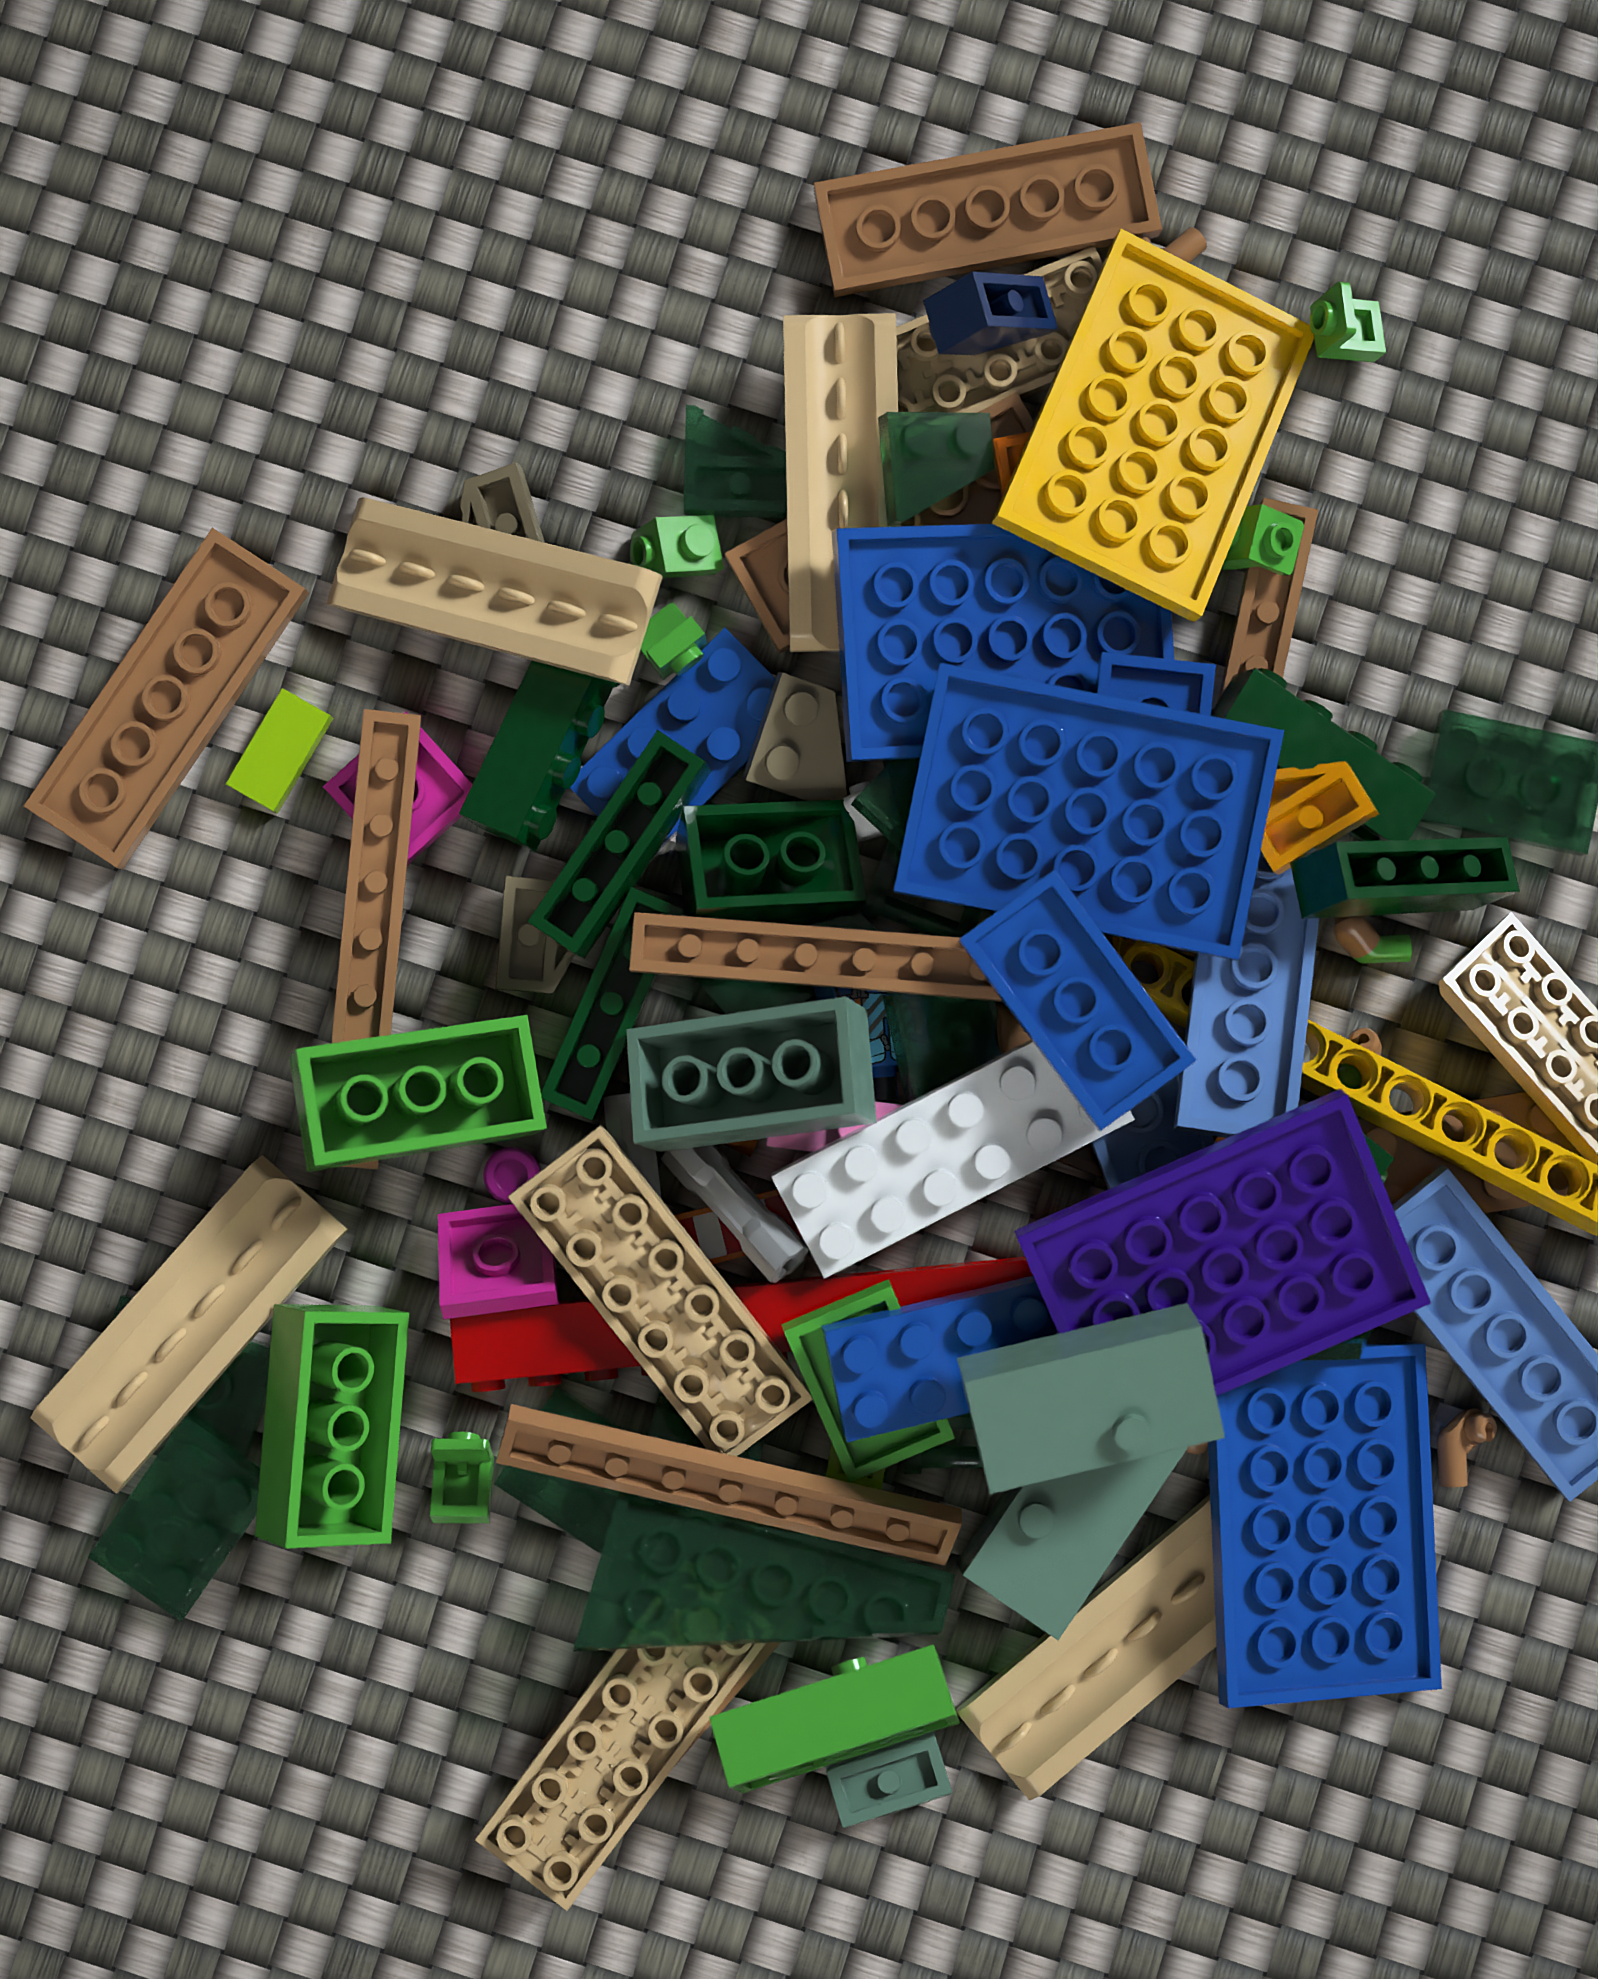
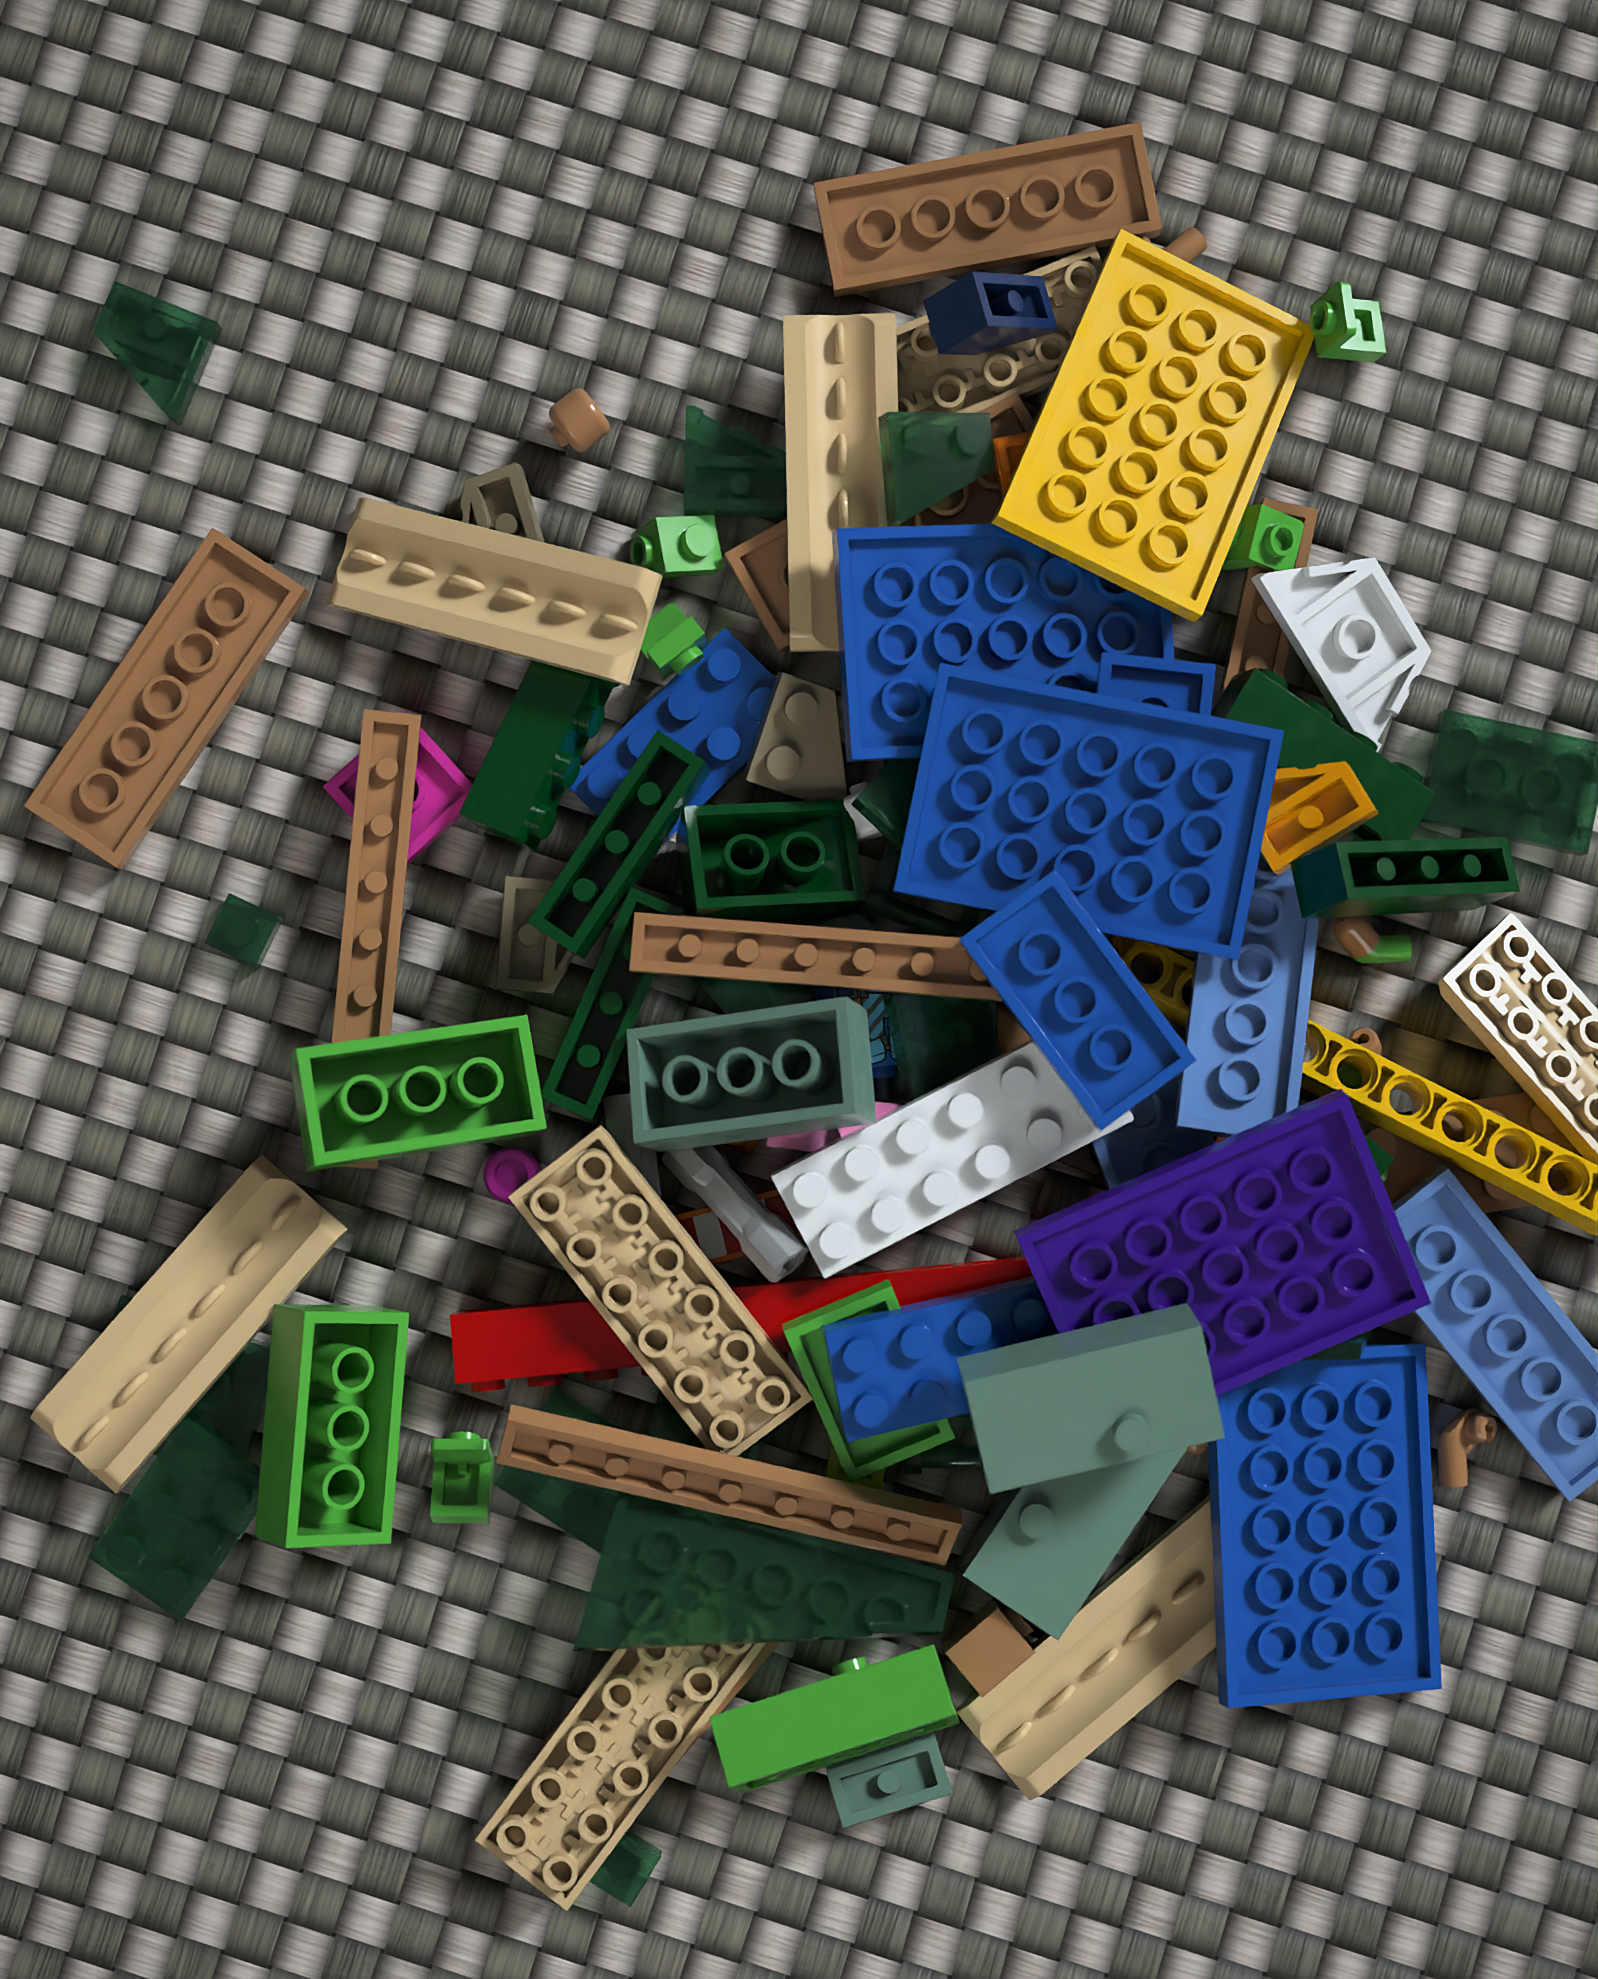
(158, 345): none -> clear green wing
(243, 930): none -> clear green plate
(279, 750): lime tile -> none
(492, 1263): dark pink plate -> none
(578, 421): none -> medium nougat piece
(627, 1868): none -> clear green plate
(989, 1645): none -> medium nougat brick
(1349, 637): none -> white wing

